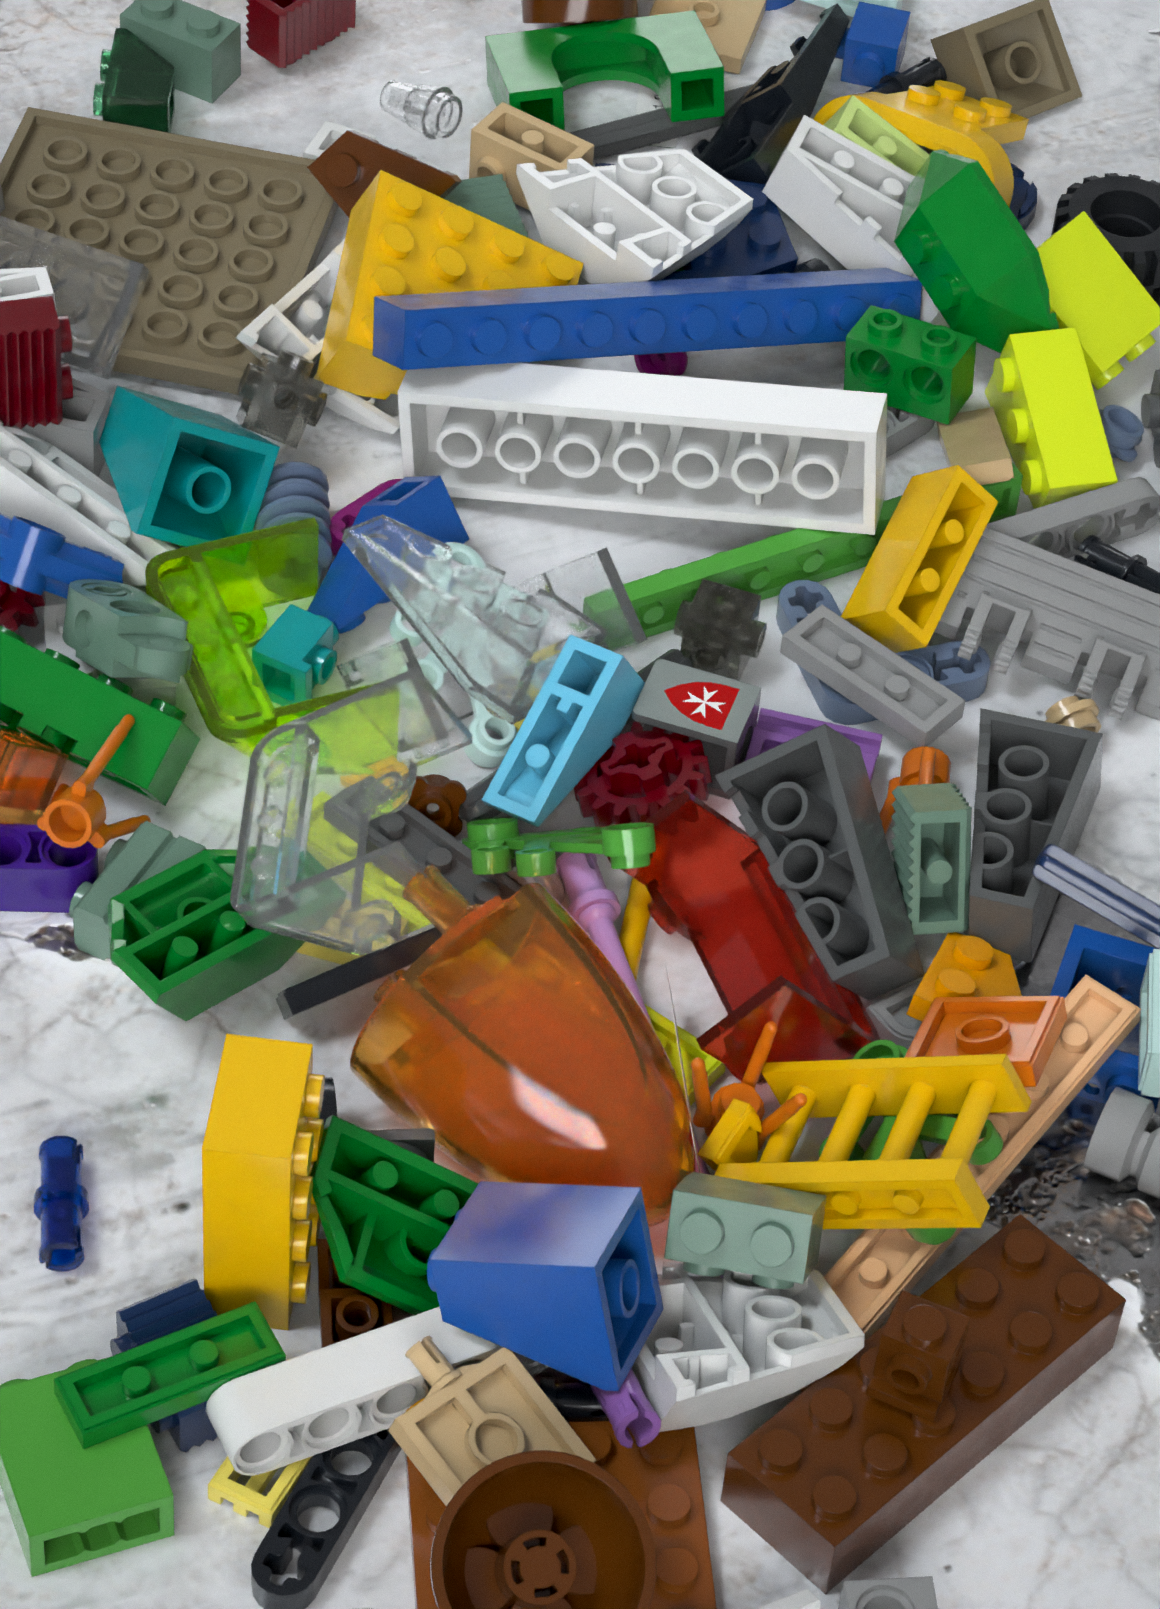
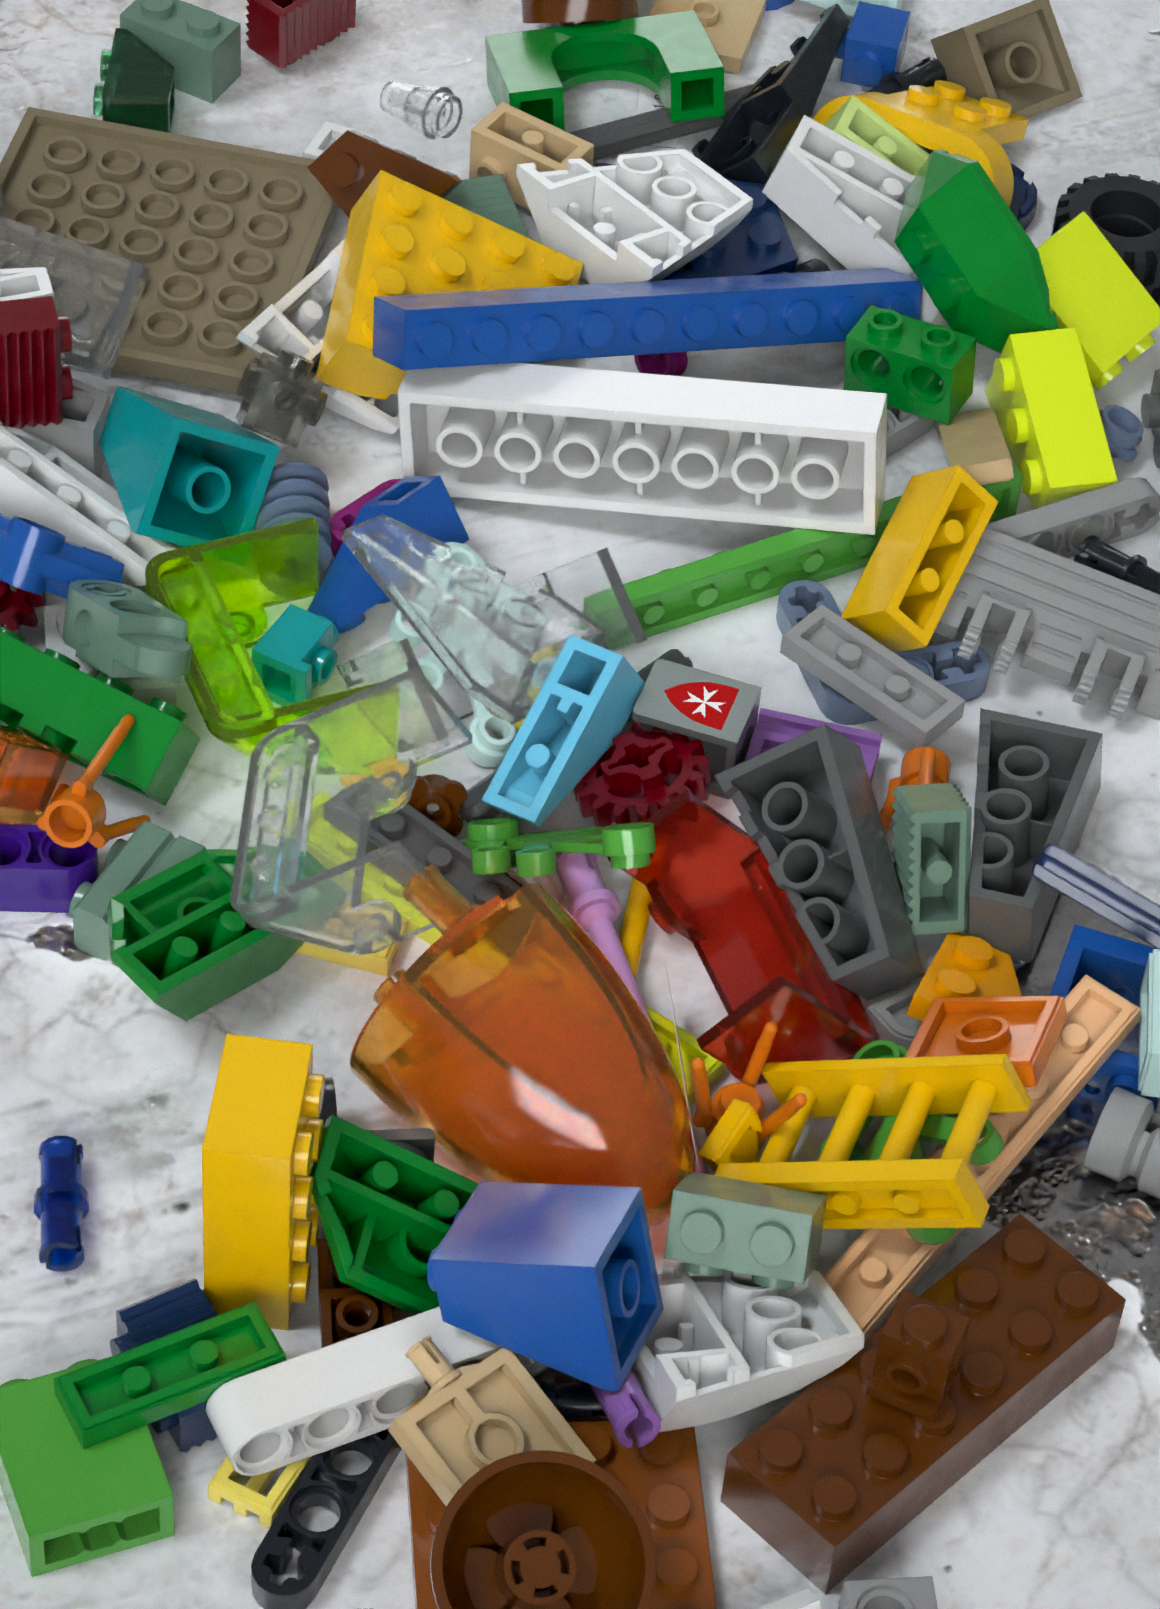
(354, 974): black tile -> none
(720, 629): clear smoke brick -> none
(1075, 713): tan plate -> none

